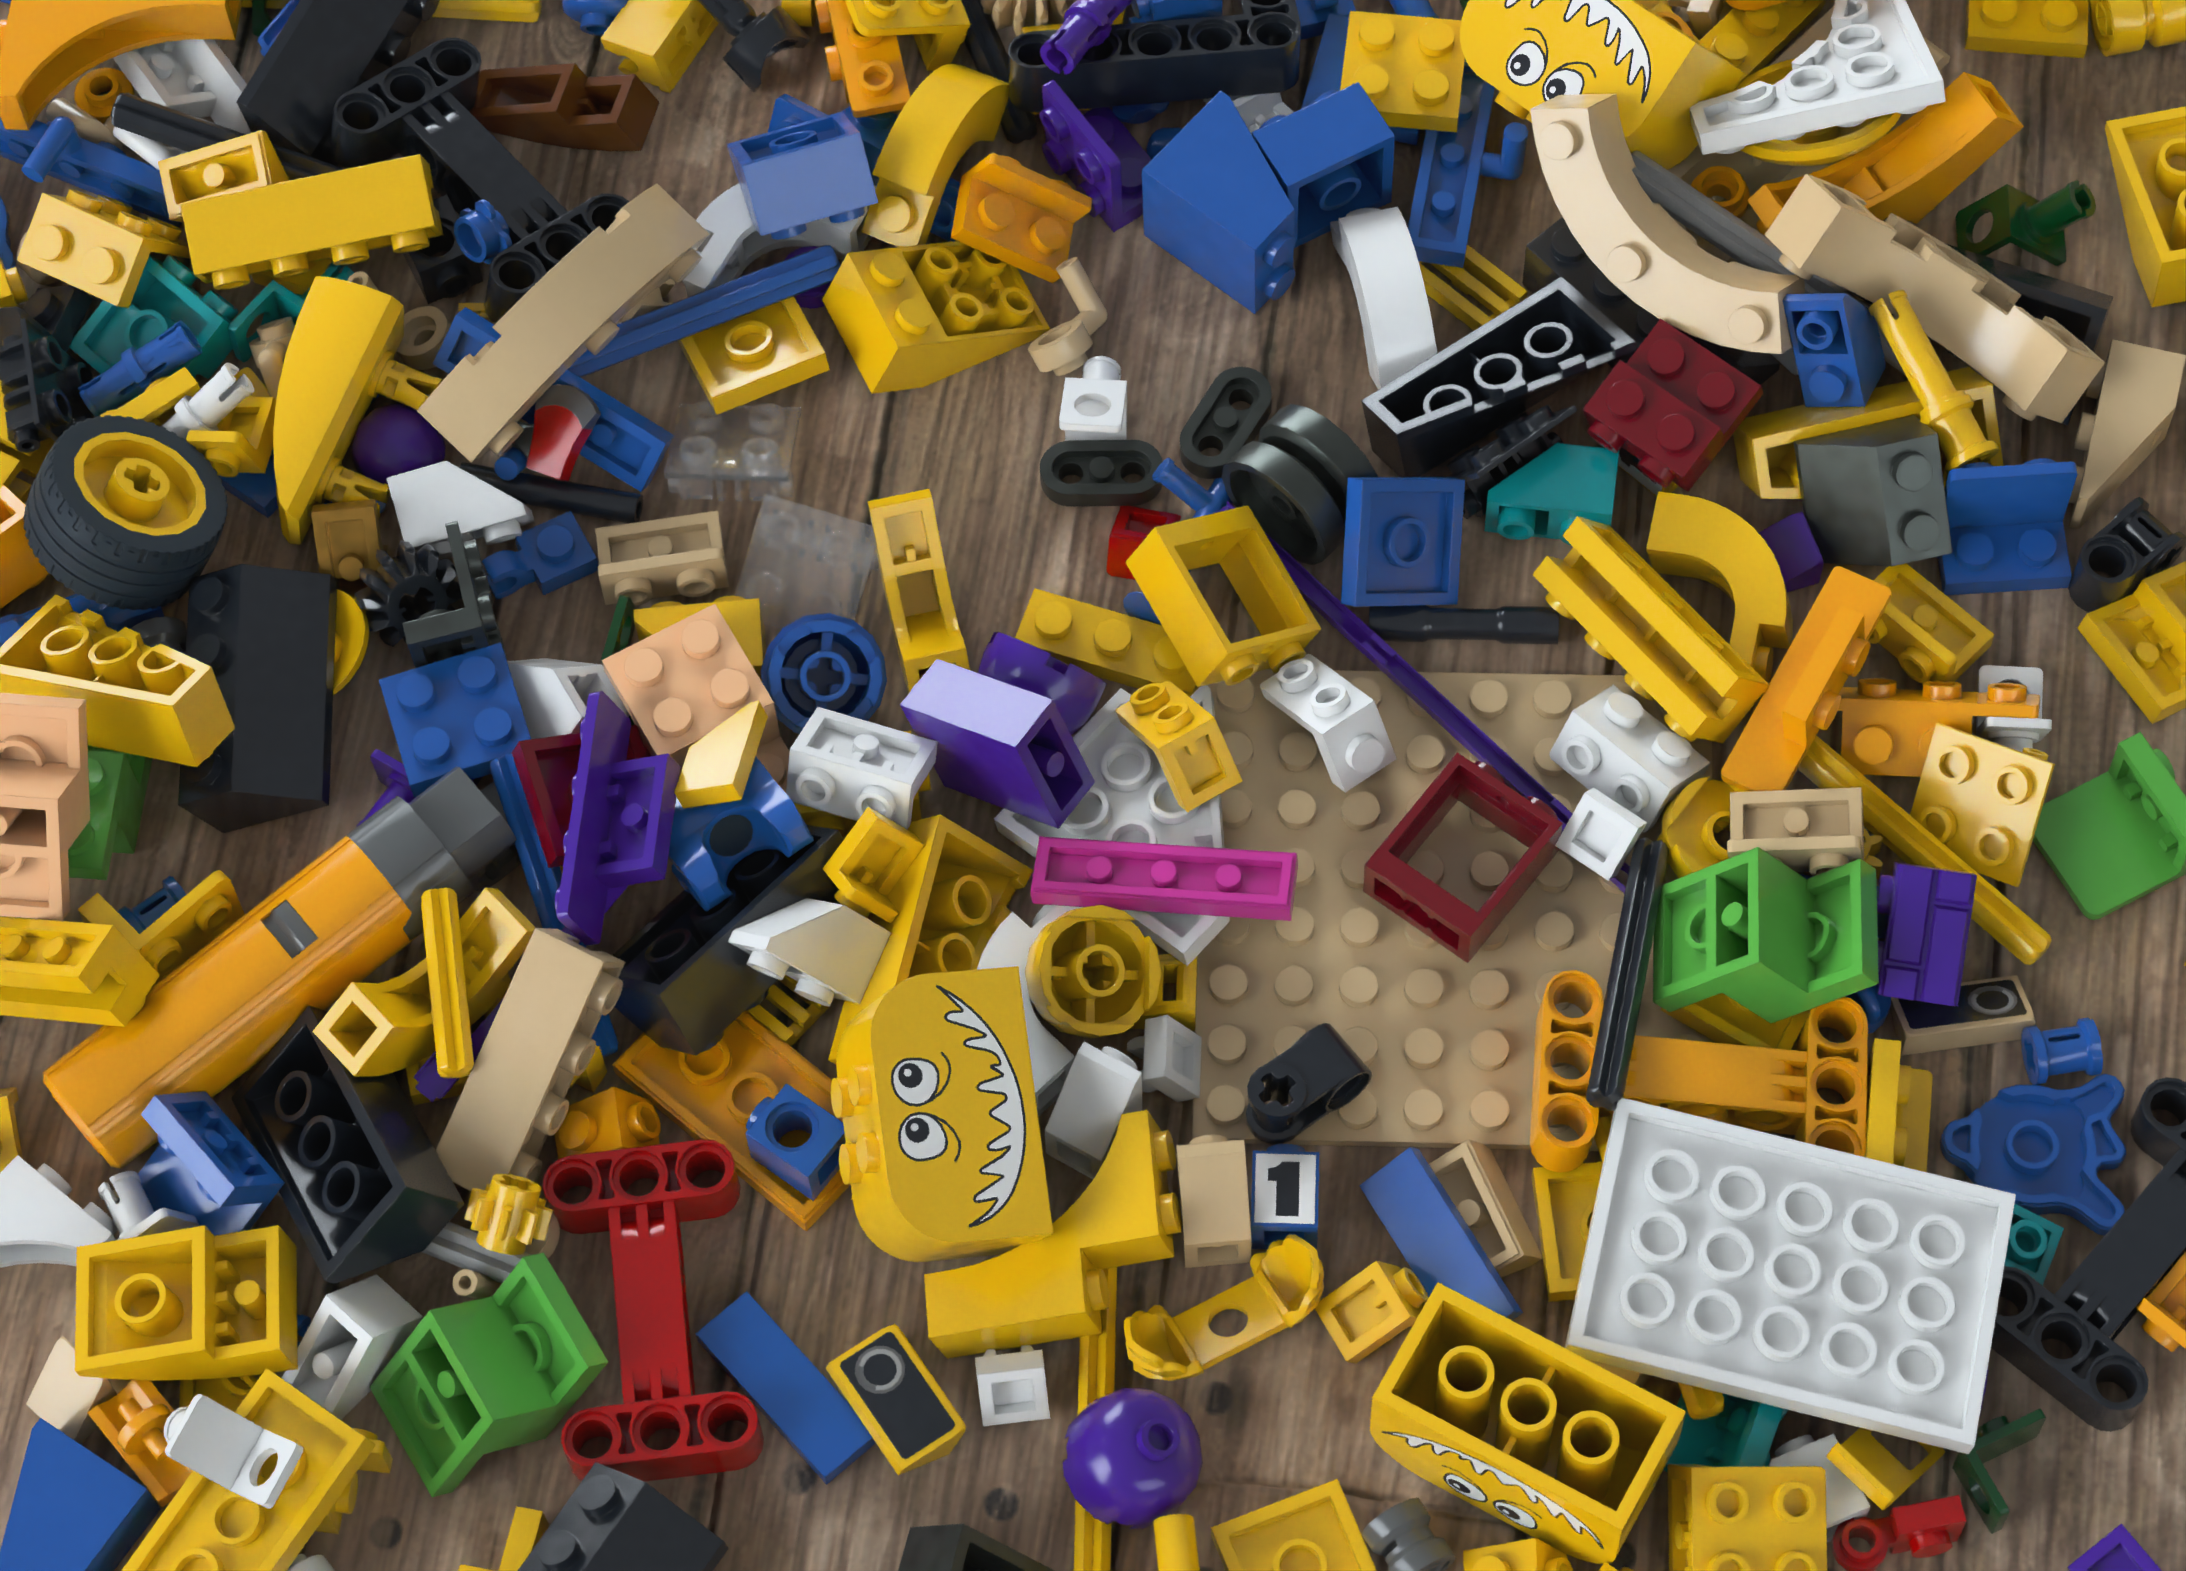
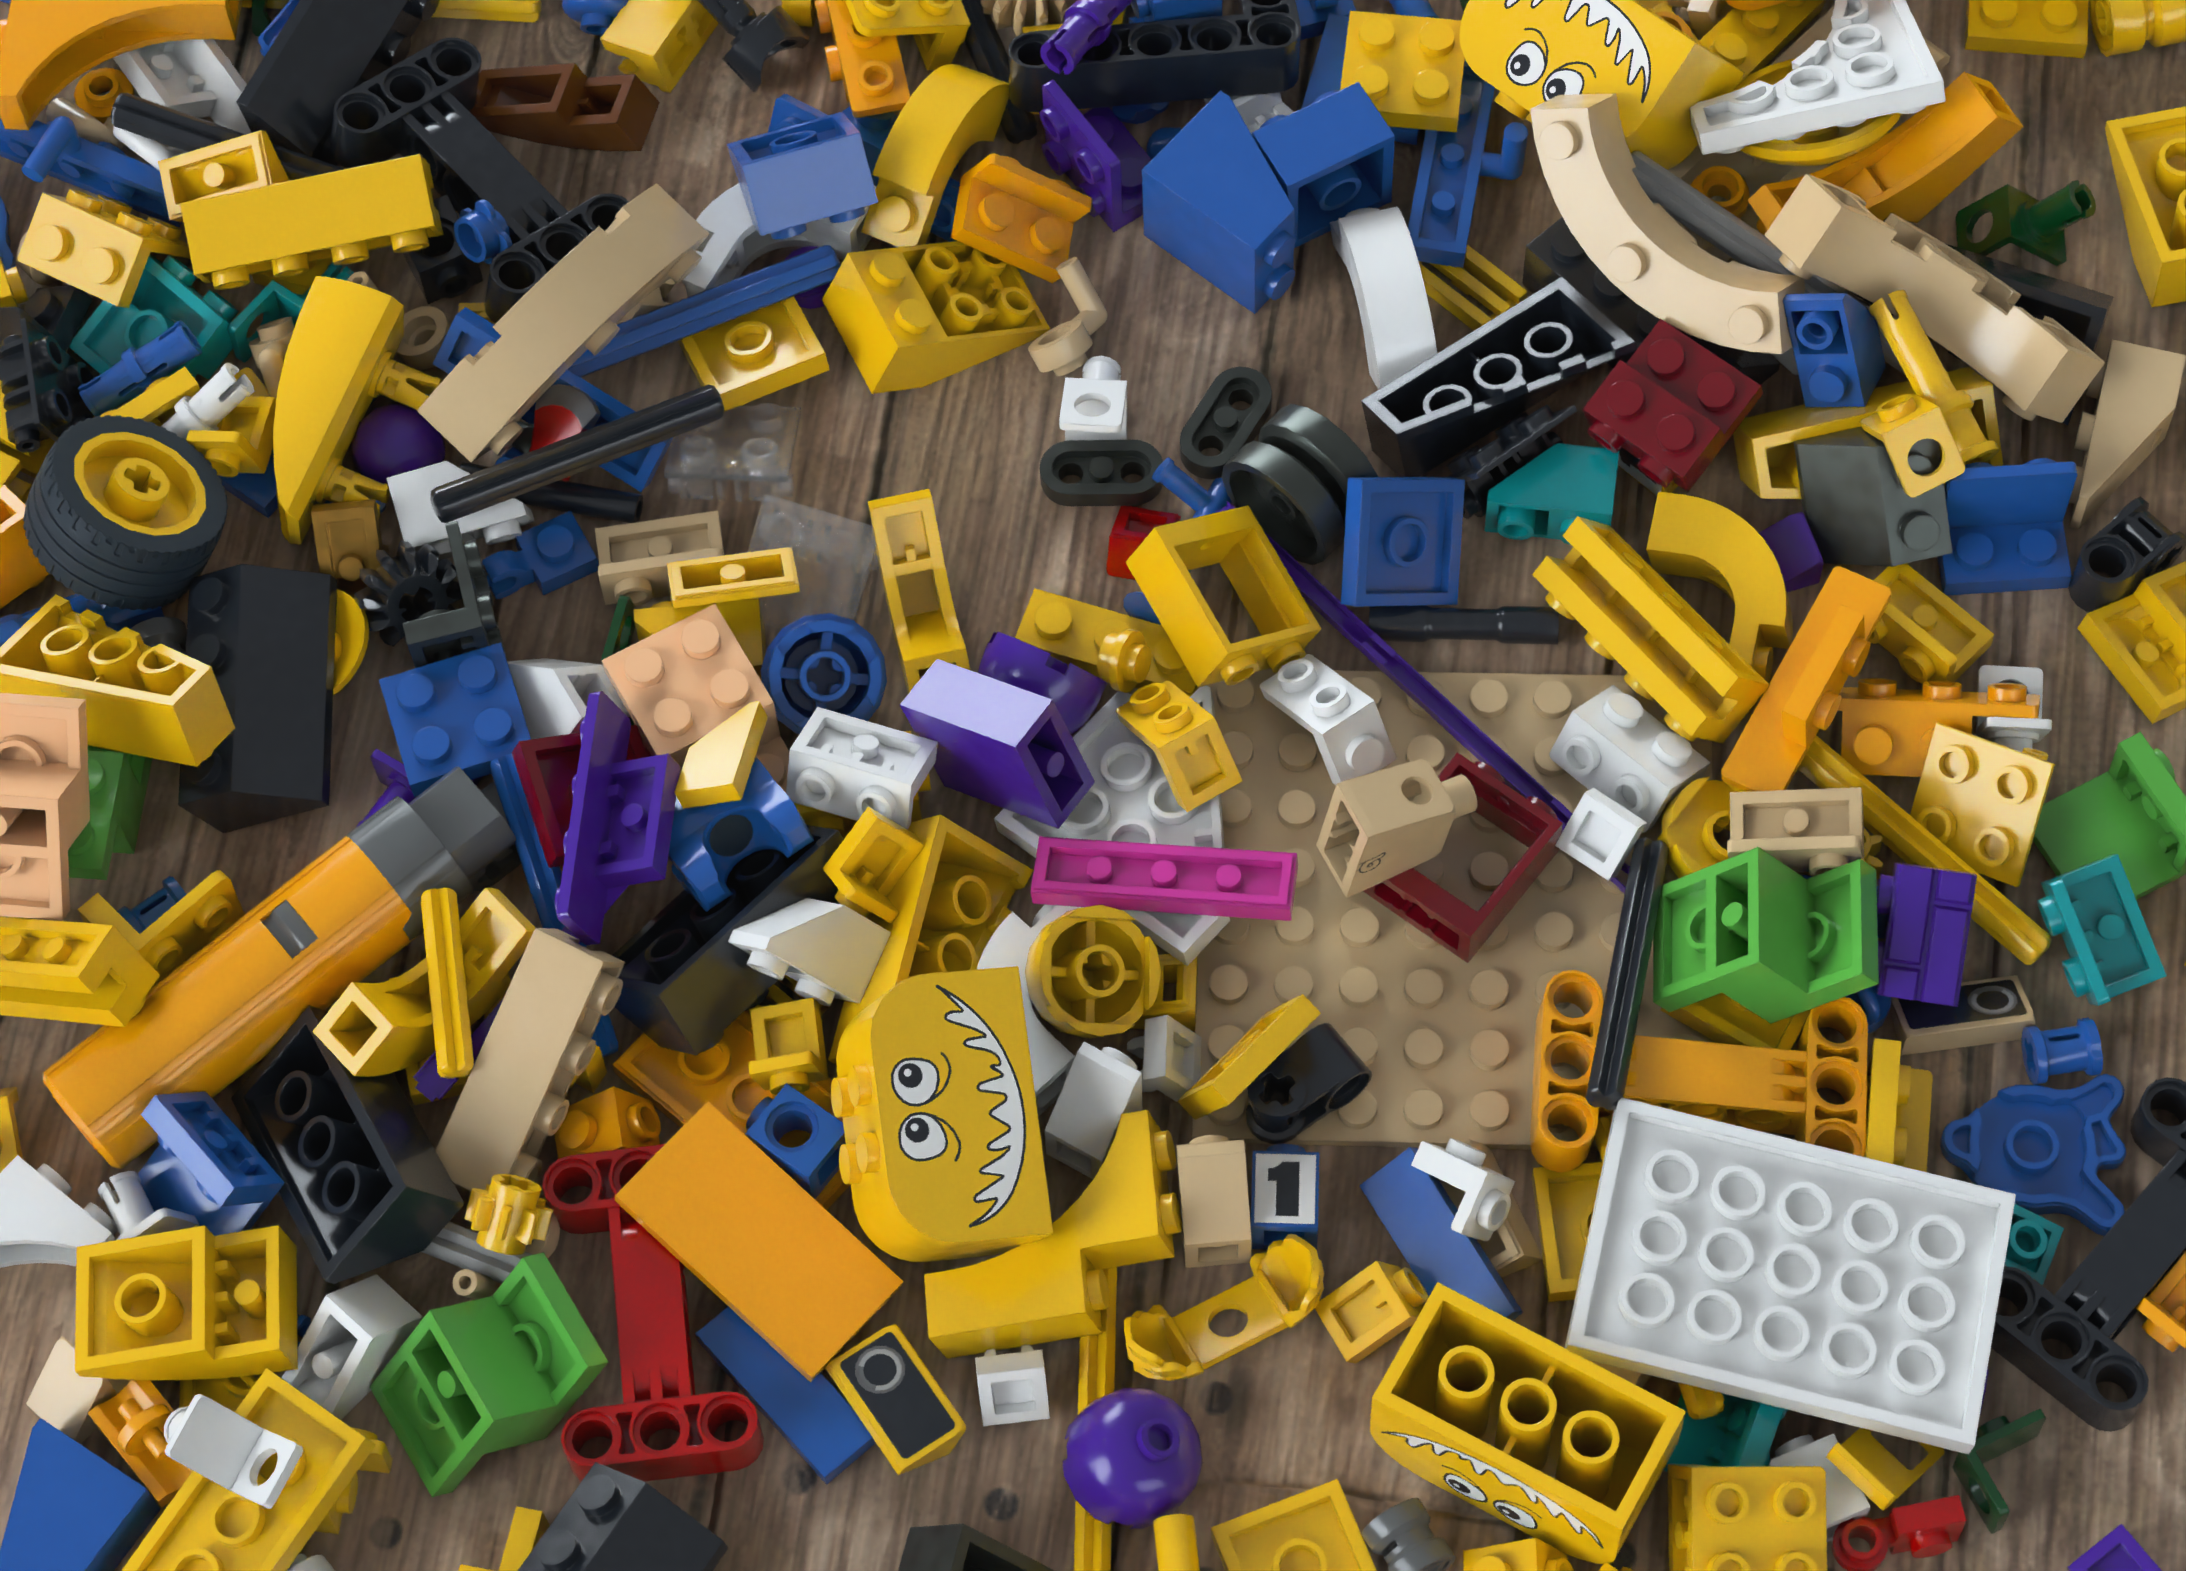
(576, 453): none -> black axle
(732, 577): none -> yellow slope
(758, 1241): none -> light orange tile
(788, 1045): none -> yellow bracket
(1124, 660): none -> yellow plate
(1249, 1057): none -> yellow tile
(1390, 822): none -> tan torso
(1486, 1191): none -> white bracket
(1903, 423): none -> yellow bracket
(2101, 931): none -> teal bracket

